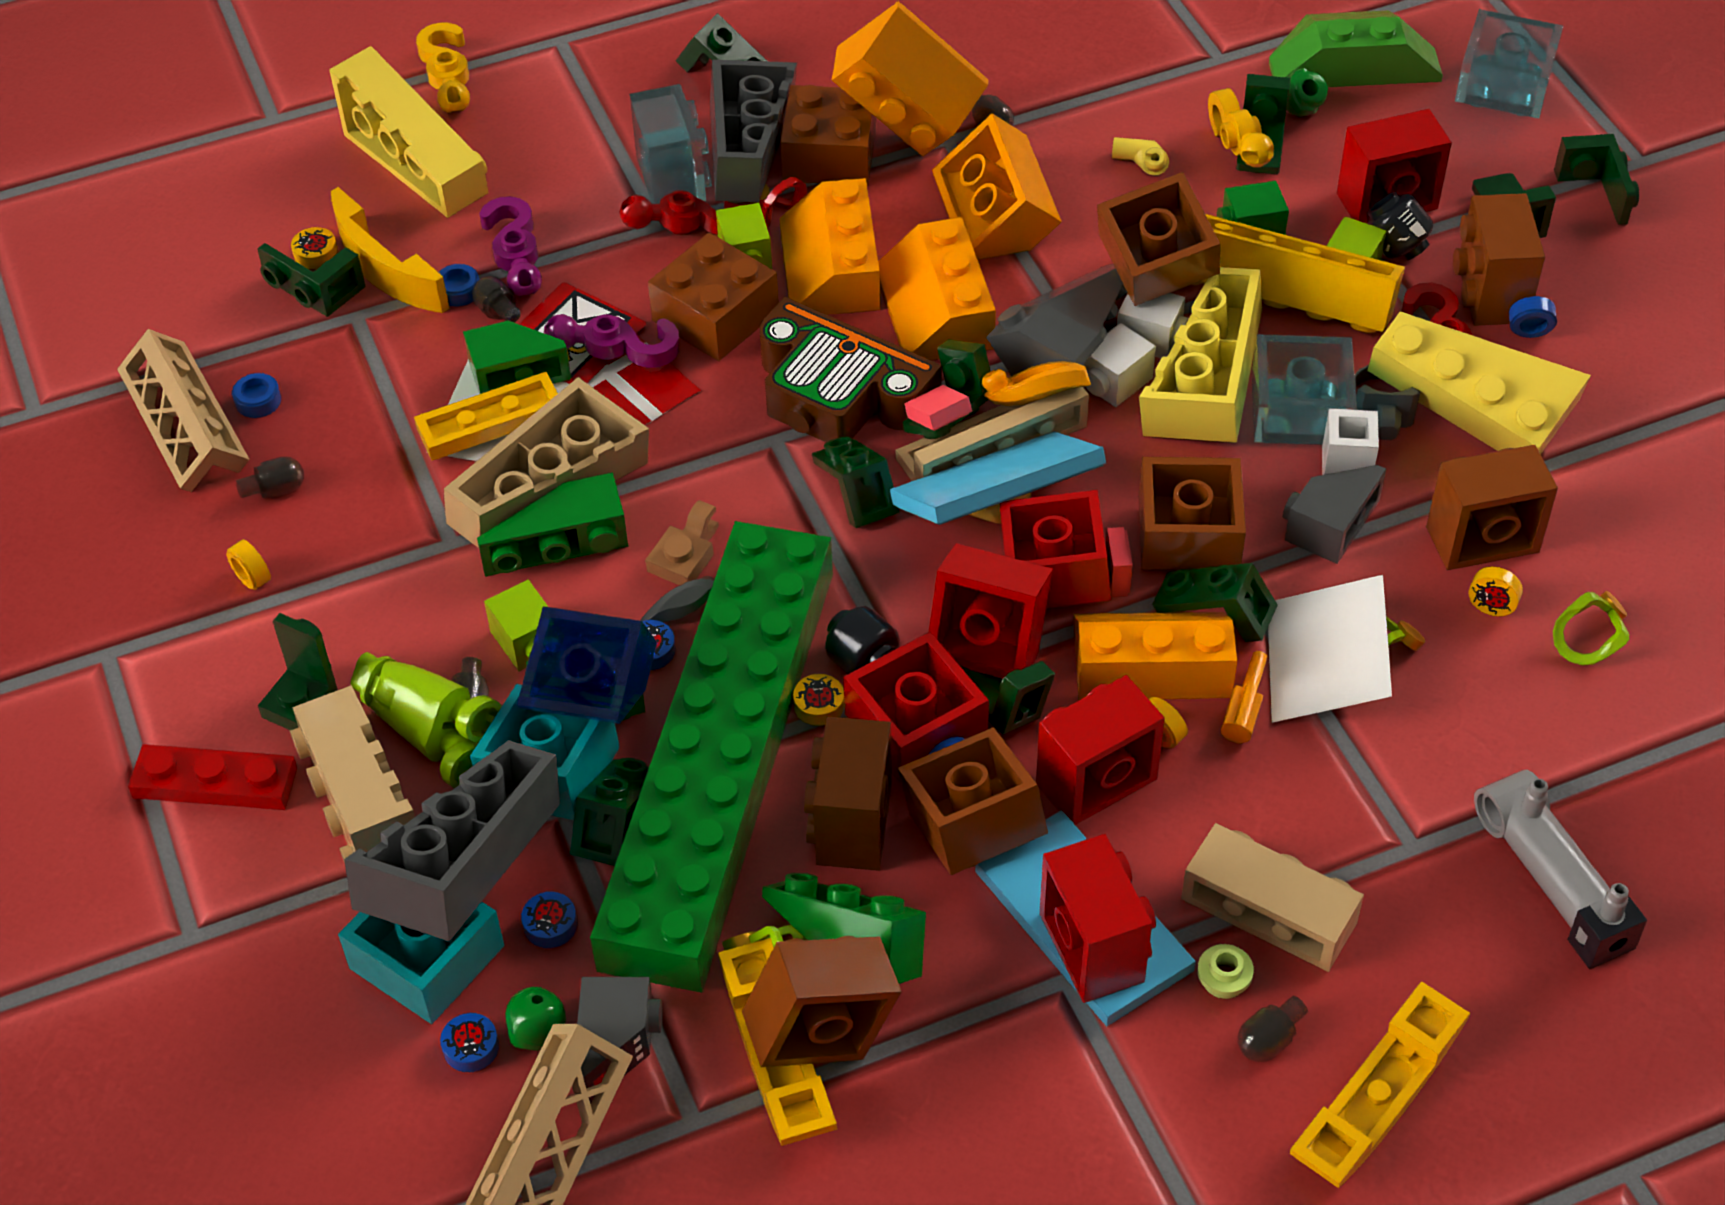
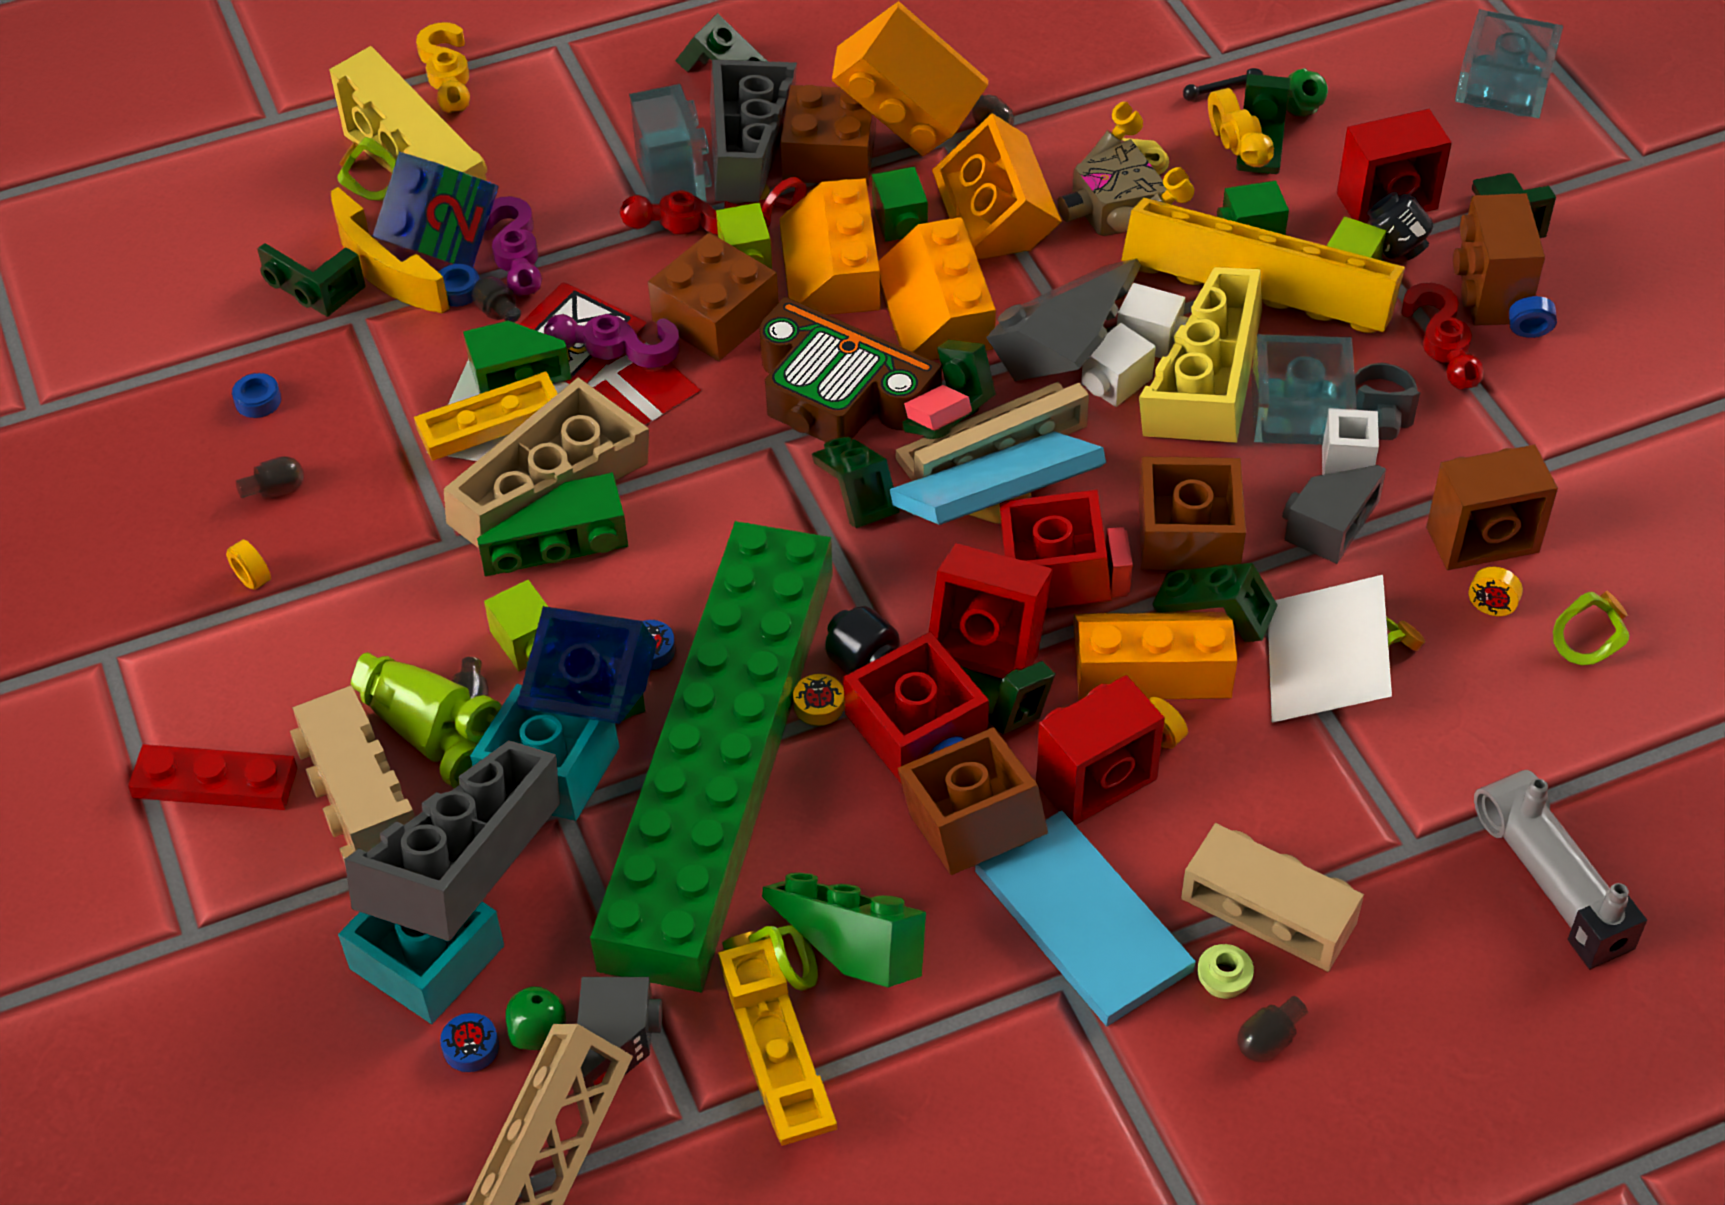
(185, 396): tan fence -> none
(307, 672): dark green bracket -> none
(313, 247): yellow tile -> none
(346, 162): none -> lime piece
(435, 210): none -> clear blue slope
(549, 919): blue tile -> none
(606, 810): dark green bracket -> none
(681, 600): dark grey bar -> none
(686, 552): medium nougat plate -> none
(820, 1001): dark orange brick -> none
(850, 793): reddish brown brick -> none
(898, 202): none -> green brick
(1034, 382): light orange arm -> none
(1096, 917): red brick -> none
(1118, 178): none -> dark tan torso
(1159, 238): dark orange brick -> none
(1191, 91): none -> black hinge
(1245, 703): light orange axle -> none
(1357, 50): bright green wedge -> none
(1382, 1087): yellow slope -> none
(1478, 384): light yellow wedge -> none
(1599, 158): dark green bracket -> none

